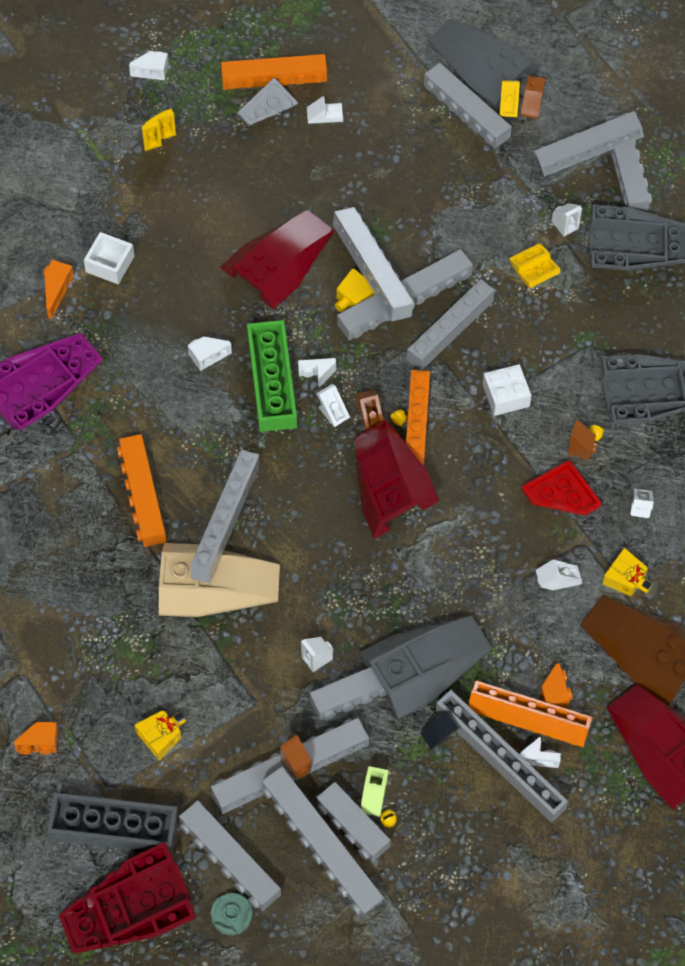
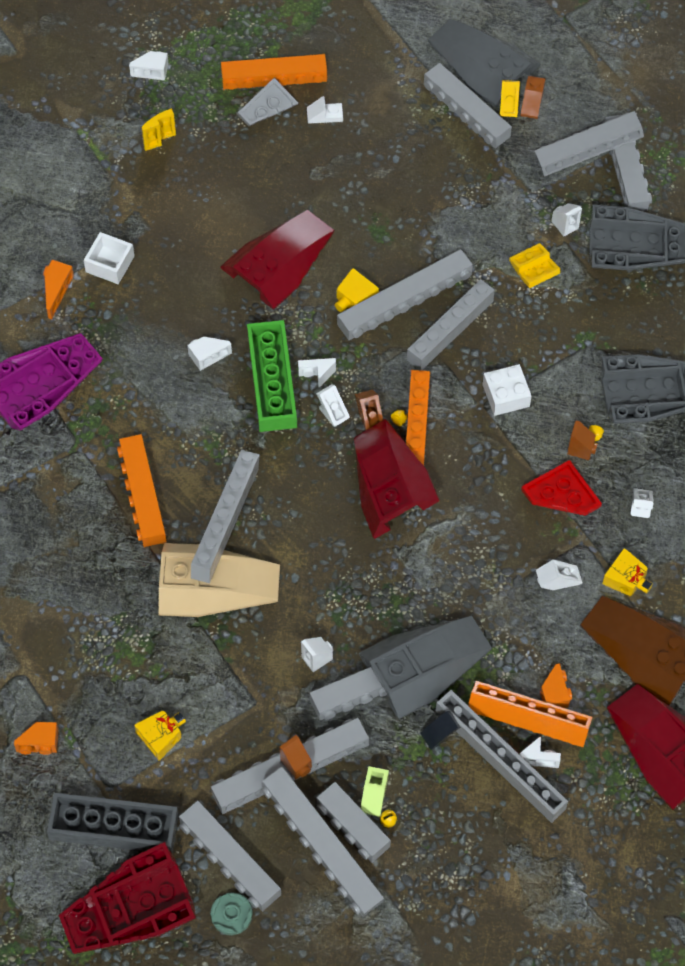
(373, 264): brick -> none

